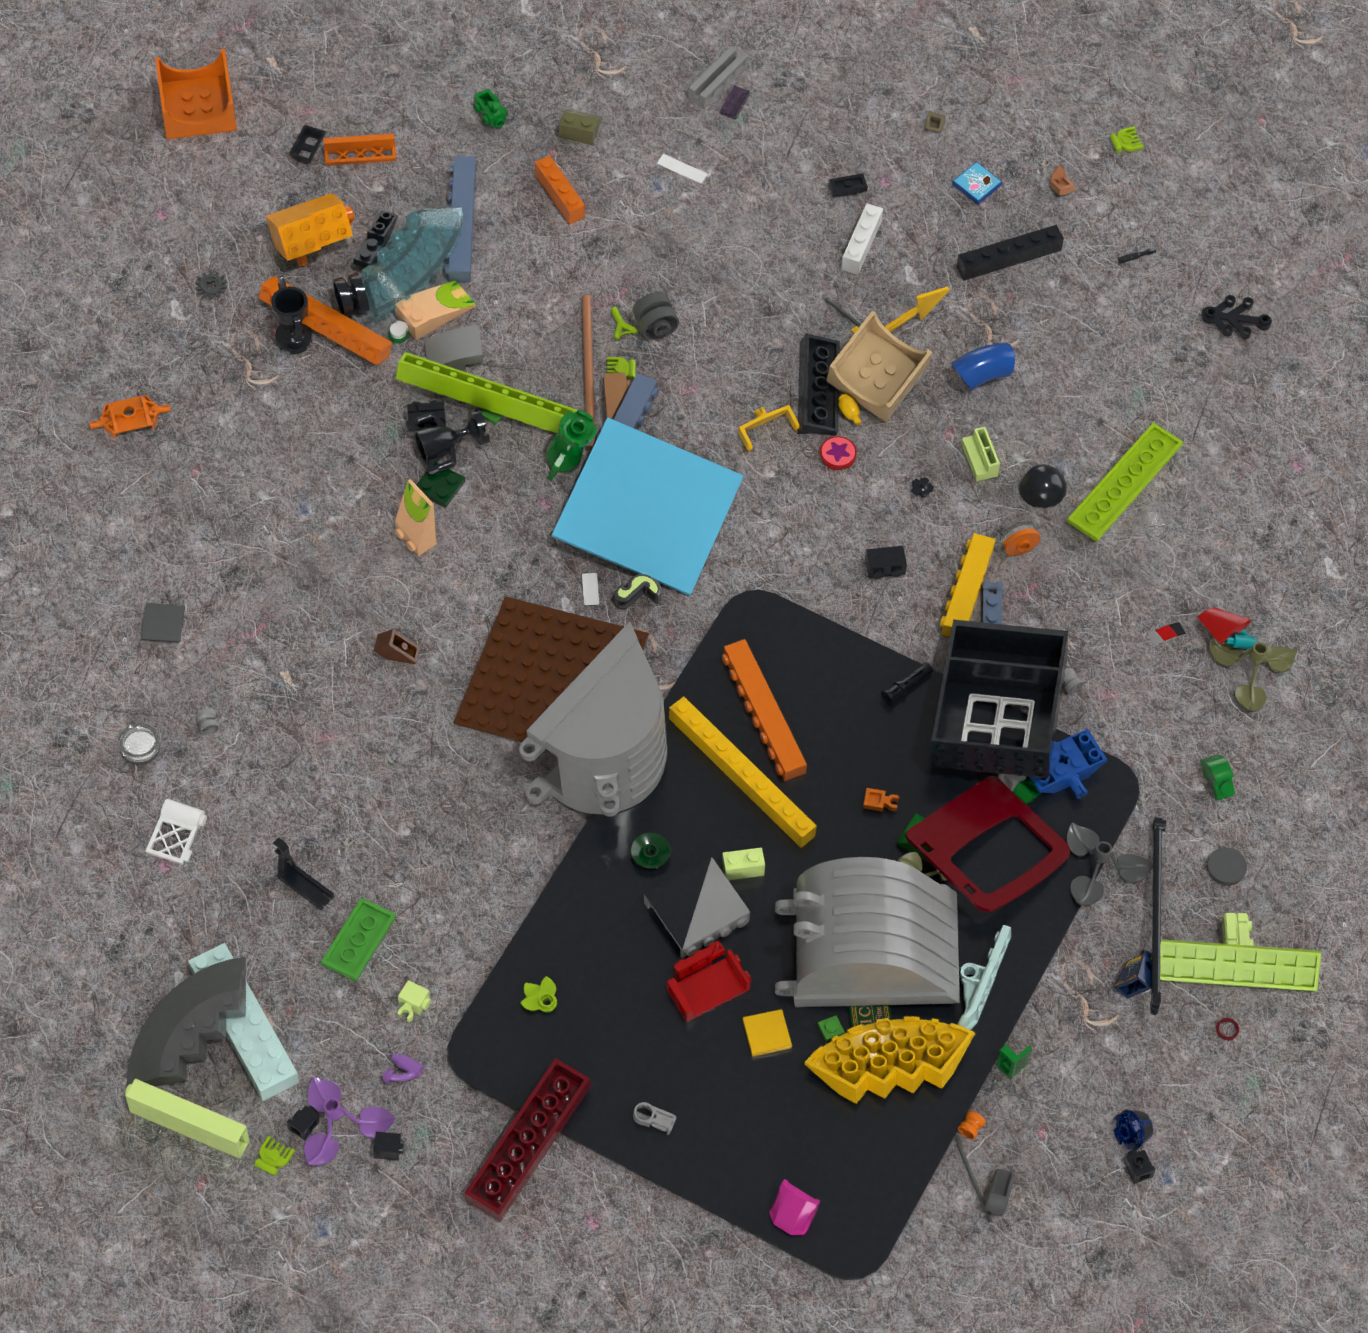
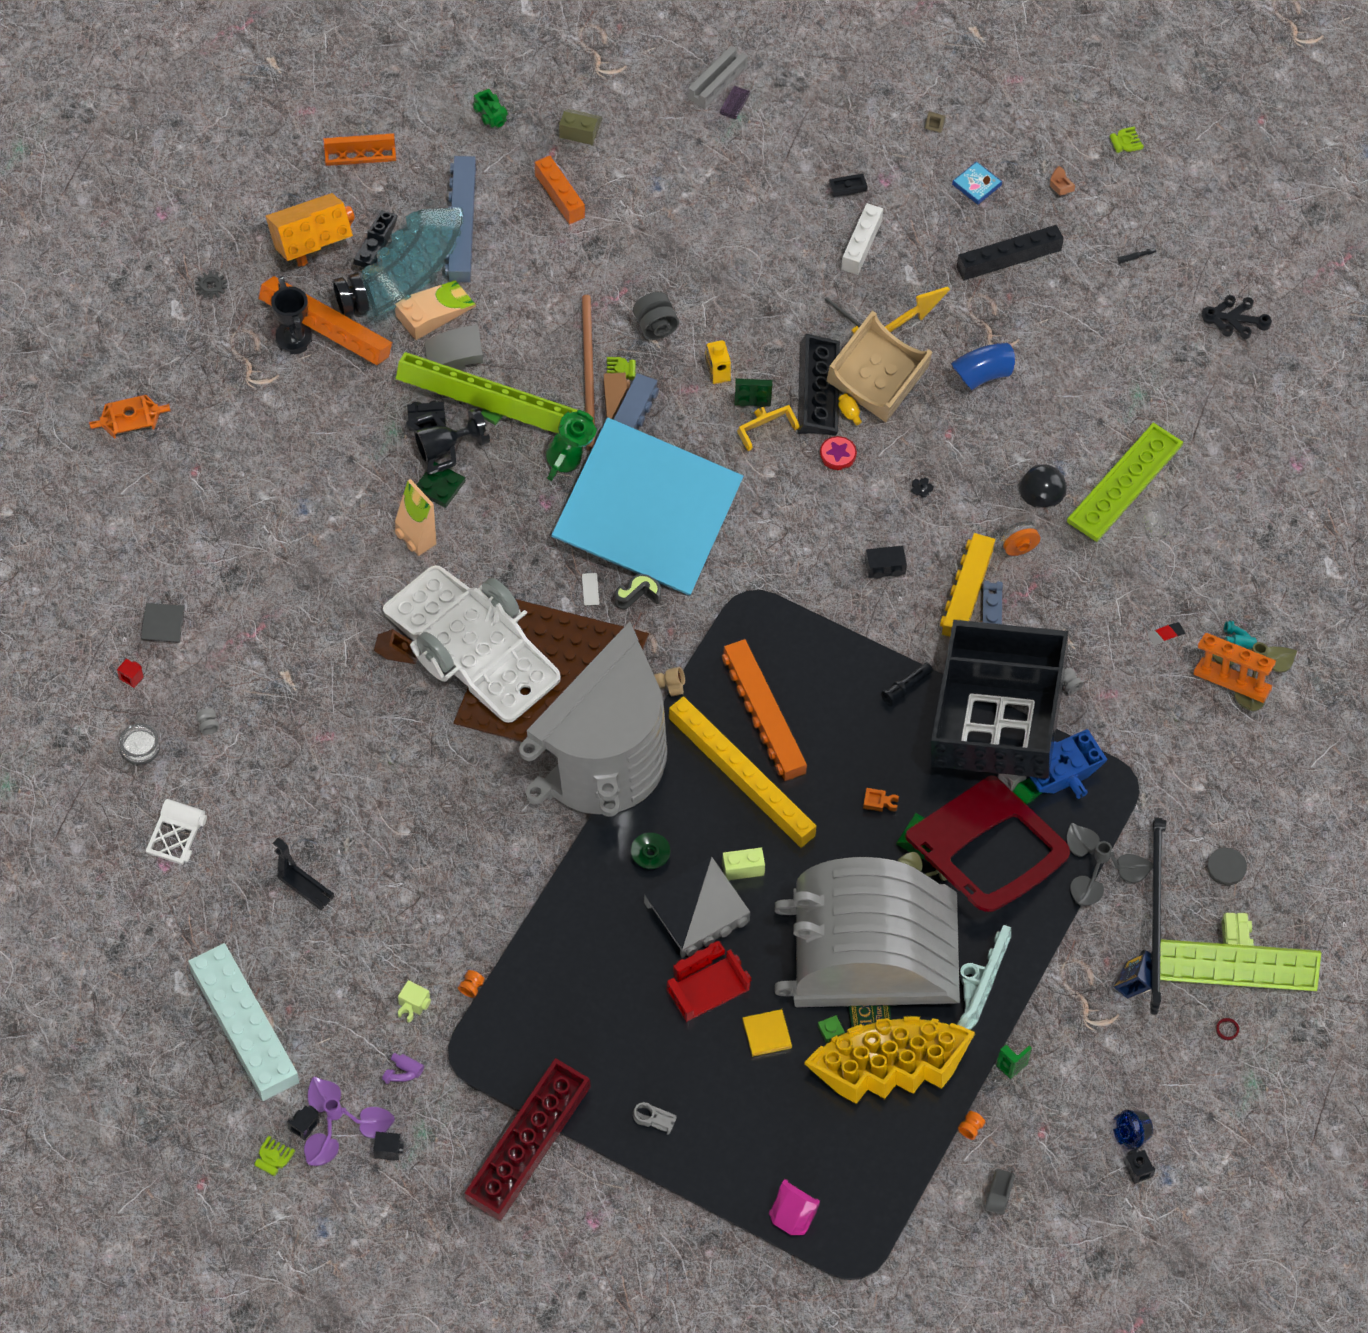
(130, 672): none -> red plate
(186, 1020): dark grey brick -> none
(187, 1118): yellowish green brick -> none
(196, 99): orange container -> none
(299, 145): black piece -> none
(358, 939): bright green plate -> none
(398, 332): white piece -> none
(471, 983): none -> orange wheel
(474, 638): none -> white piece
(537, 995): lime plate -> none
(621, 325): lime piece -> none
(673, 678): none -> tan piece
(682, 168): white sticker -> none
(716, 355): none -> yellow torso
(753, 392): none -> dark green plate
(972, 1177): dark grey piece -> none
(981, 455): yellowish green piece -> none
(1220, 774): green brick -> none
(1222, 623): red slope -> none
(1230, 678): none -> orange fence

